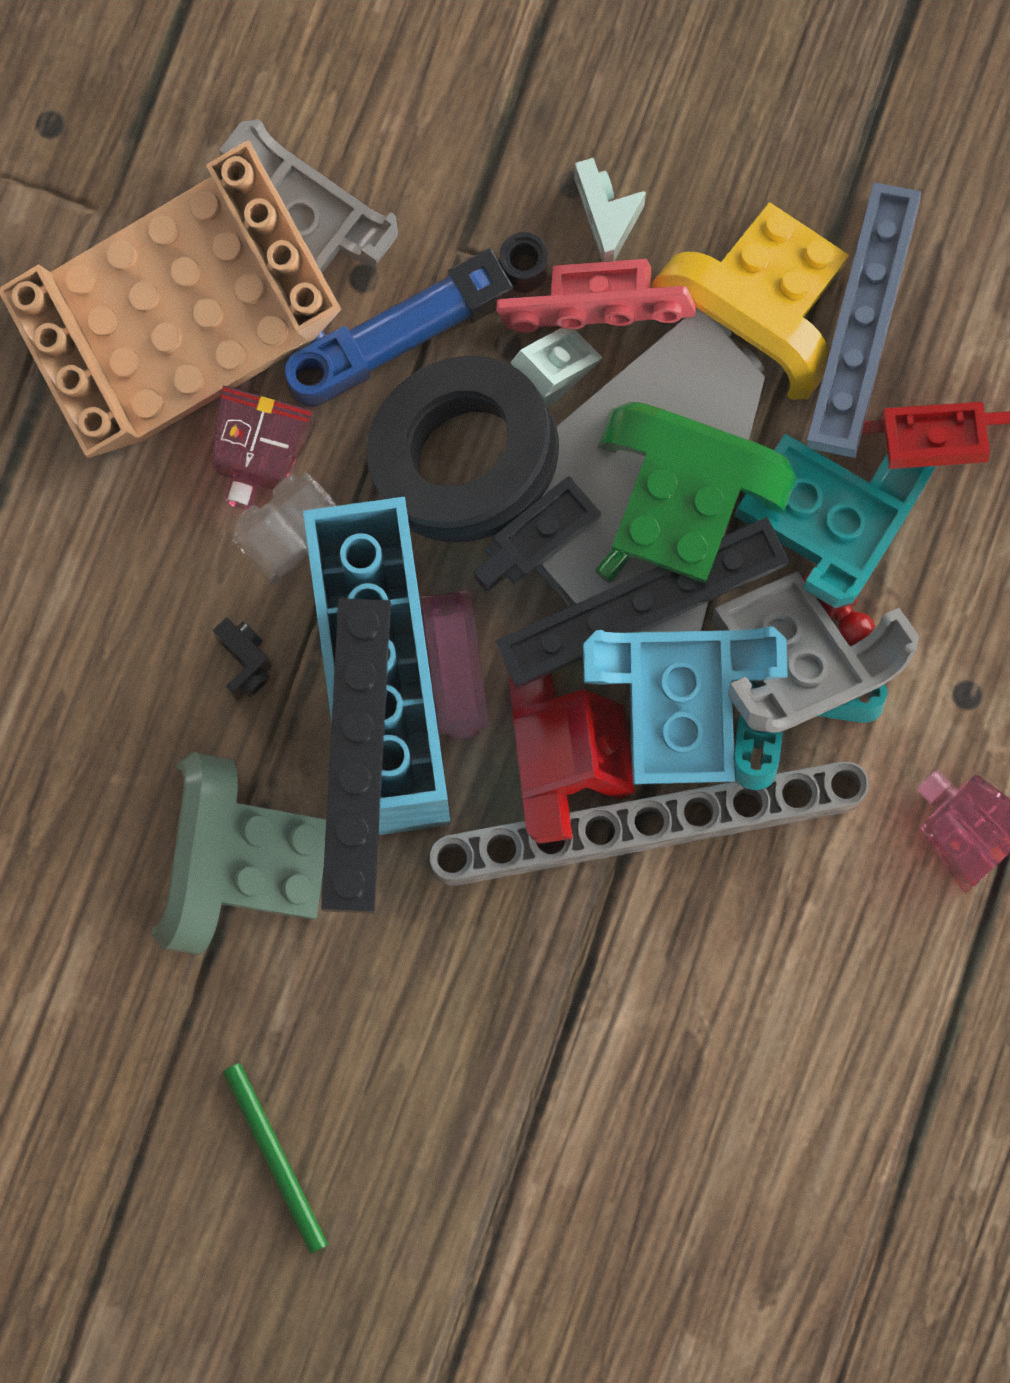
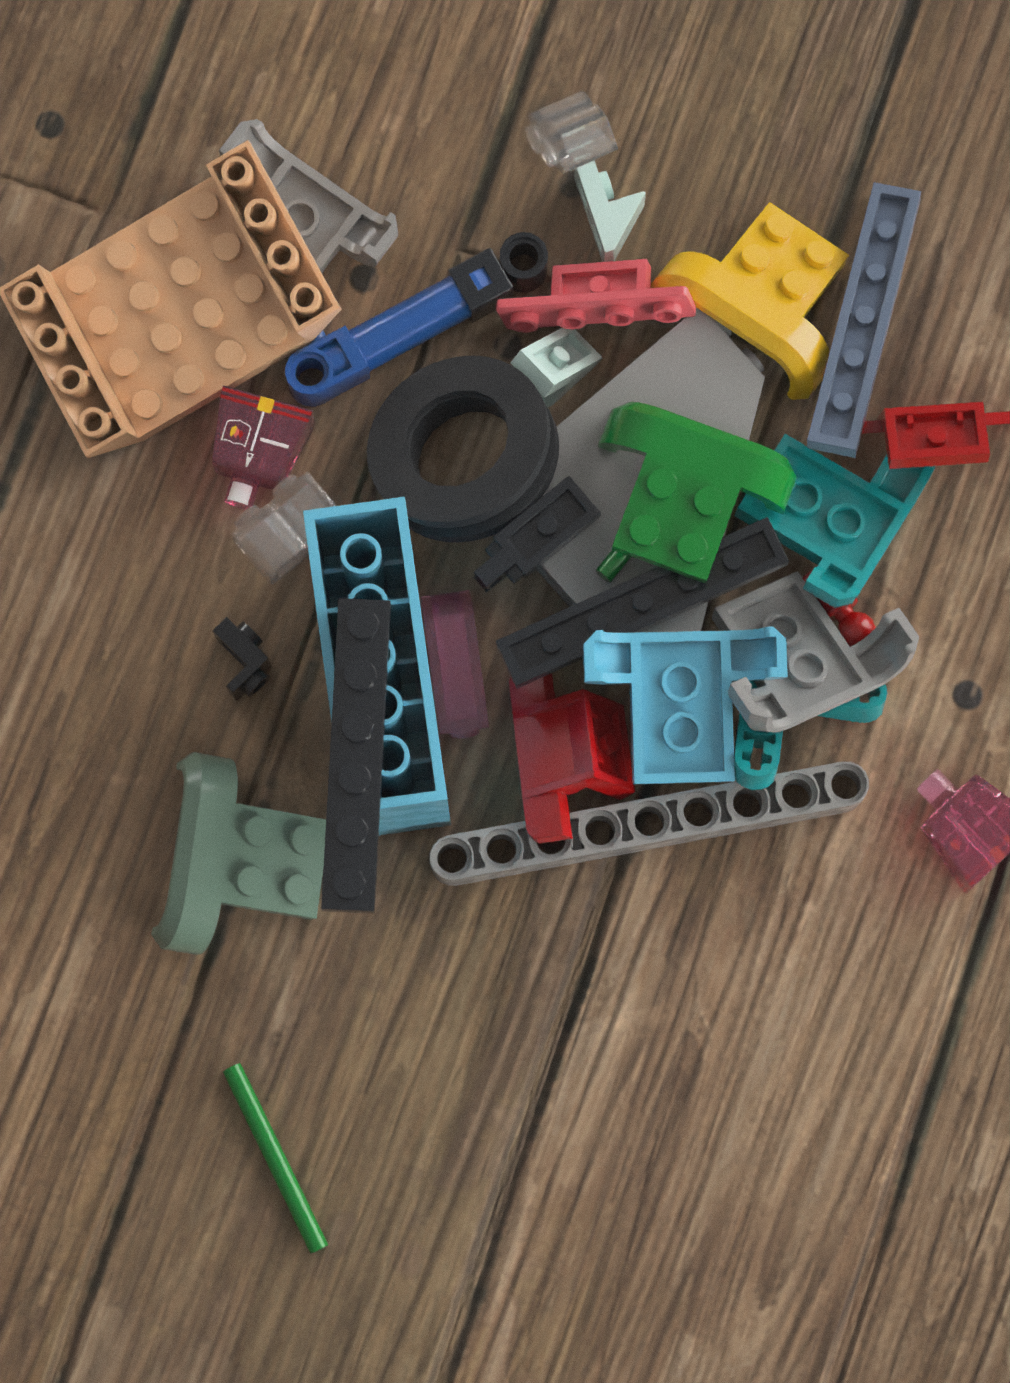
(571, 132): none -> clear brick

